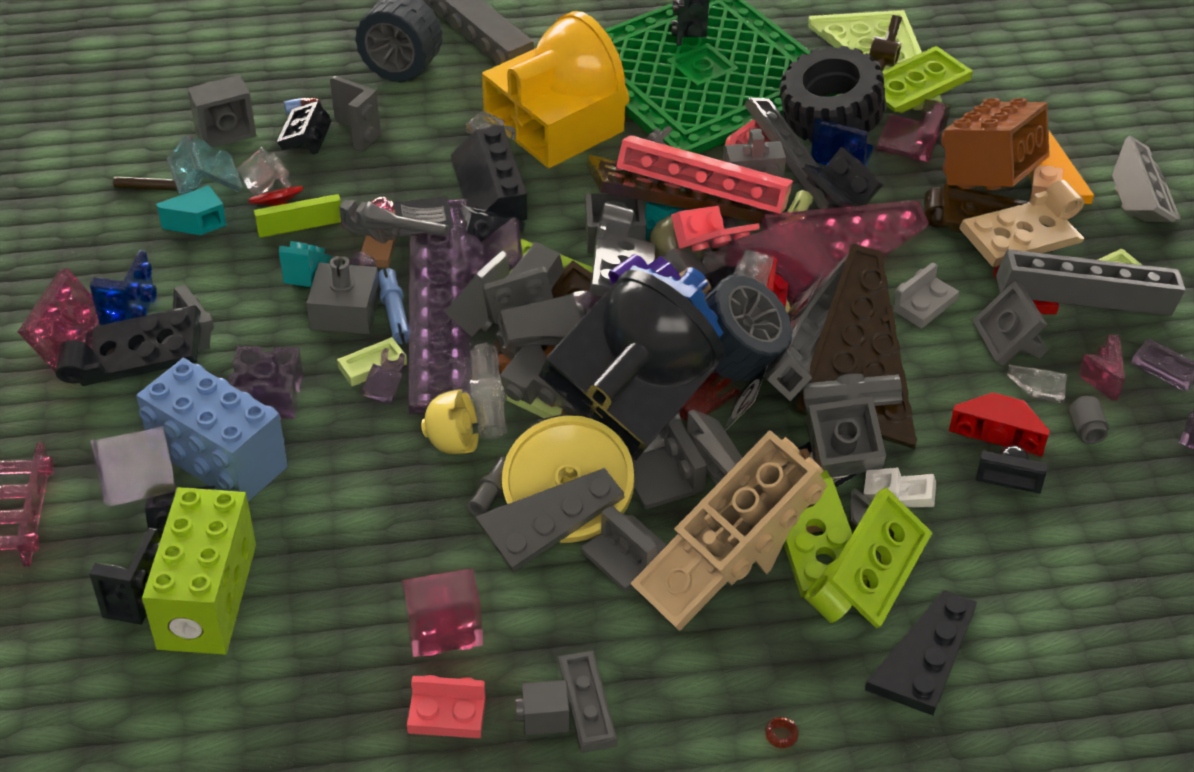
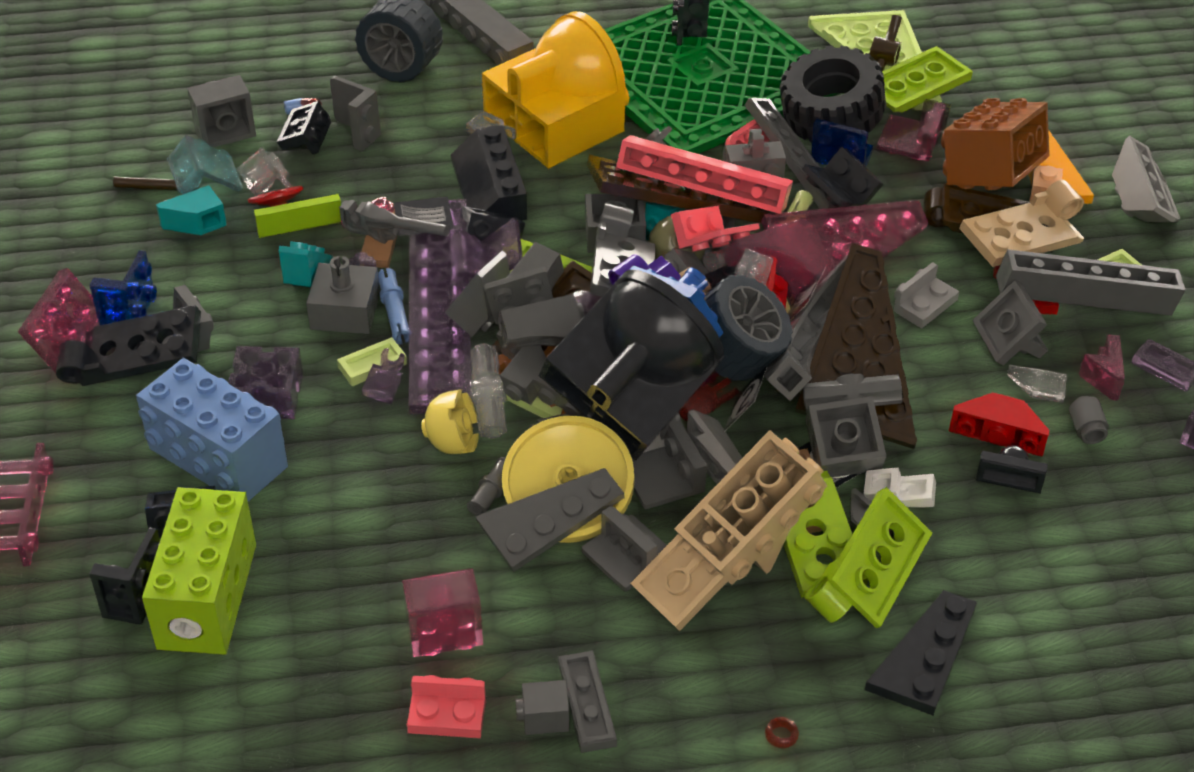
(133, 466): bracket -> none

